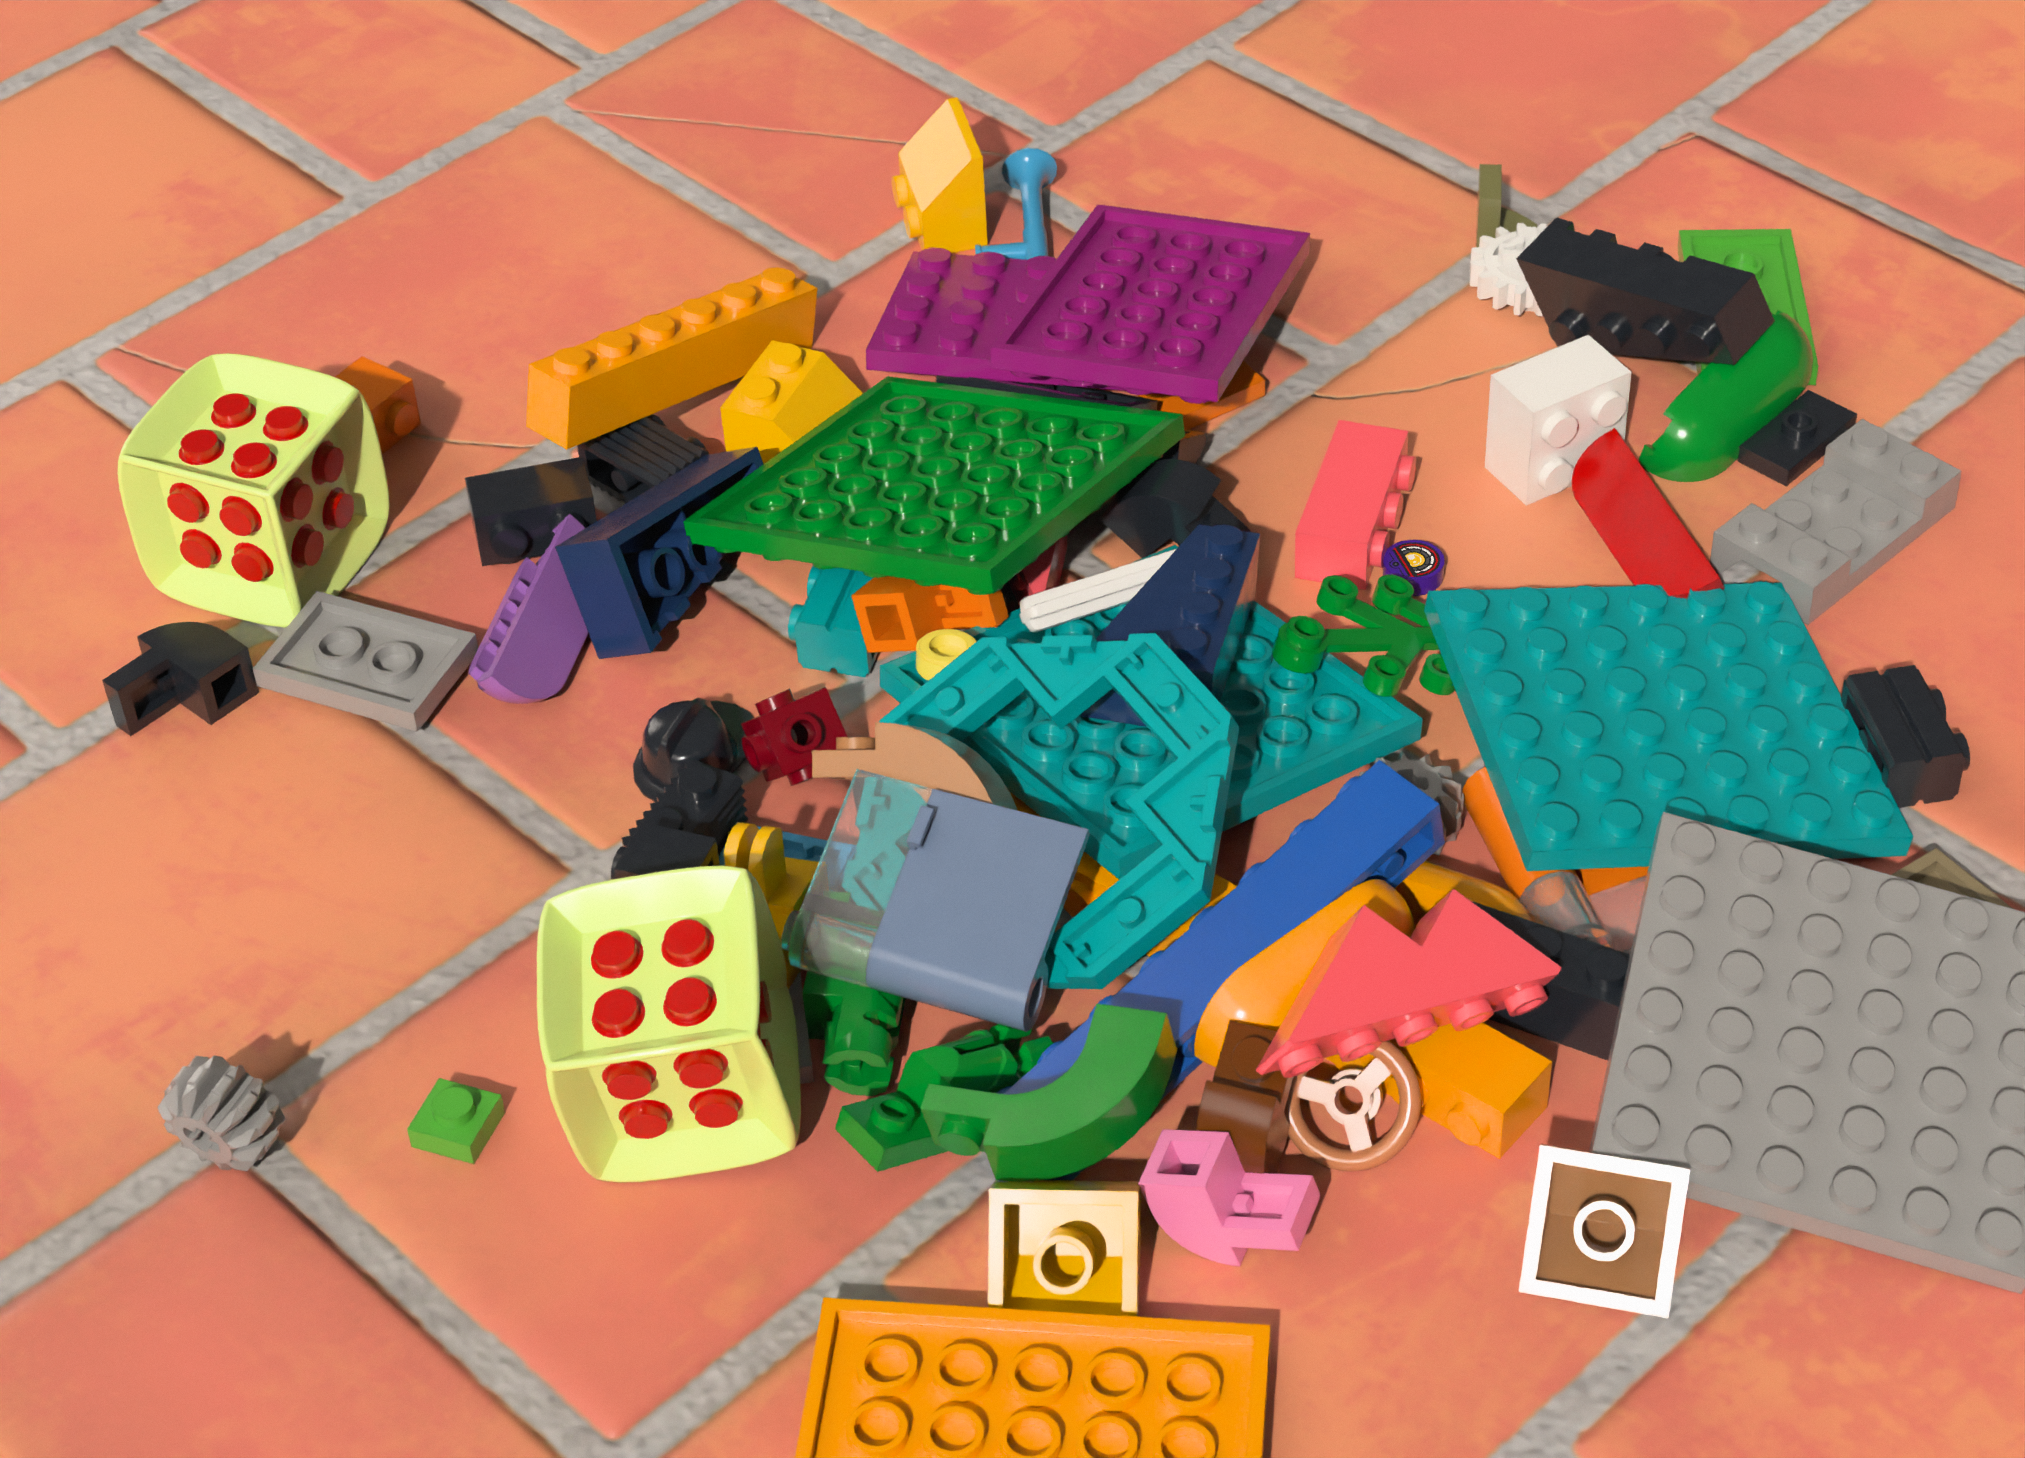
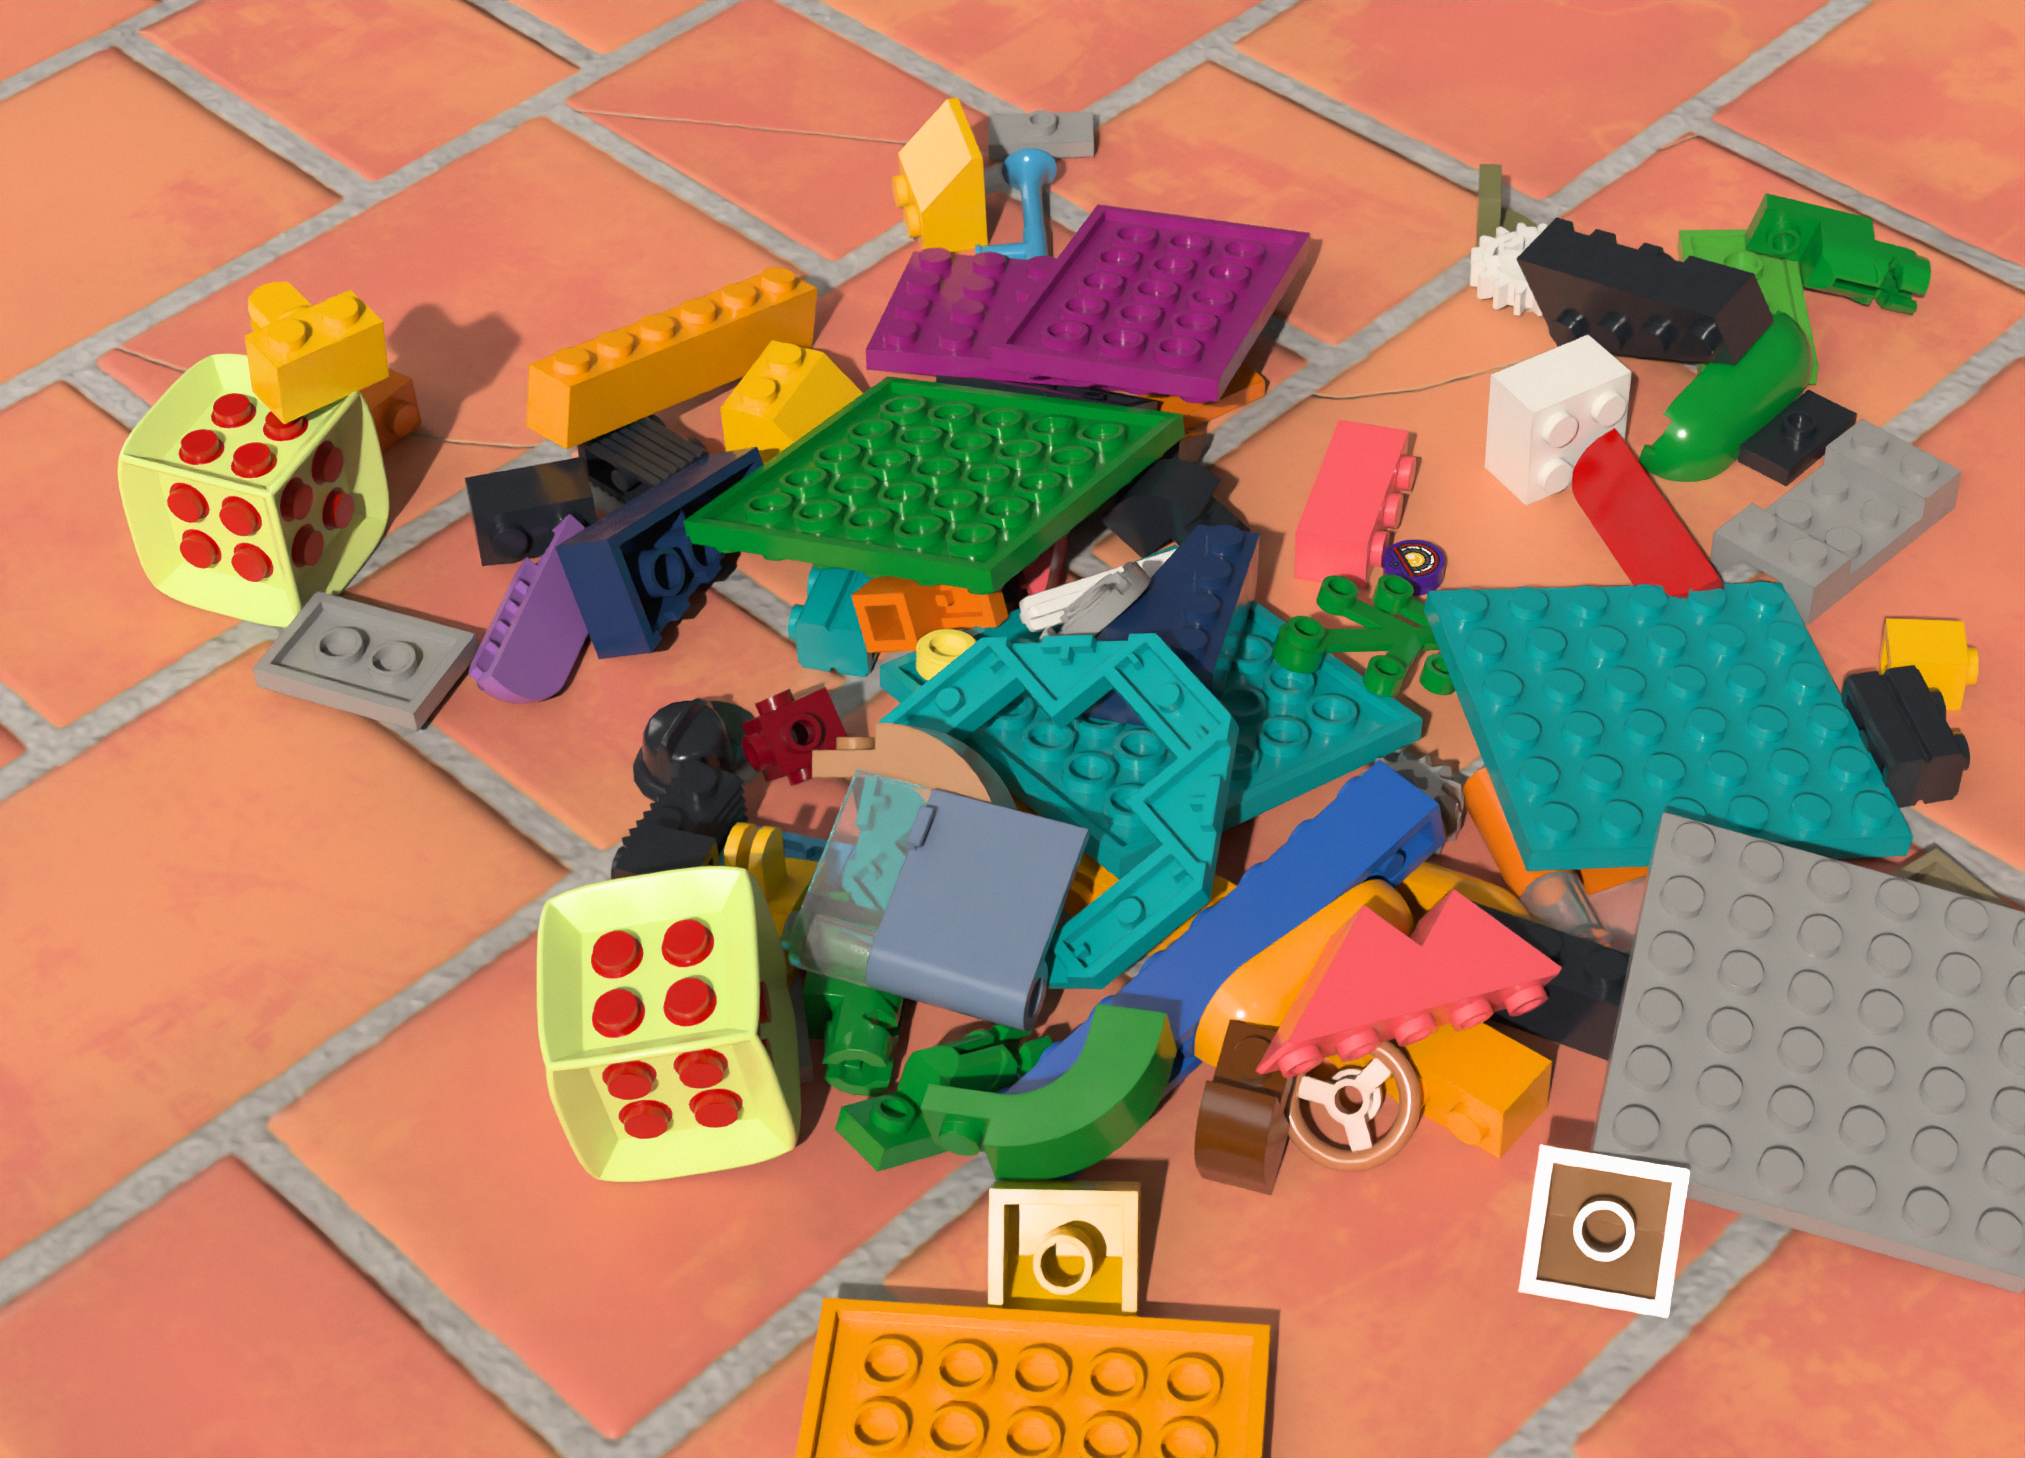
(183, 666): black brick -> none
(221, 1113): light grey gear -> none
(311, 353): none -> yellow brick
(456, 1121): bright green plate -> none
(1056, 133): none -> light grey plate
(1102, 602): none -> light grey tile
(1217, 1207): bright pink brick -> none
(1839, 253): none -> green plate
(1936, 650): none -> yellow brick

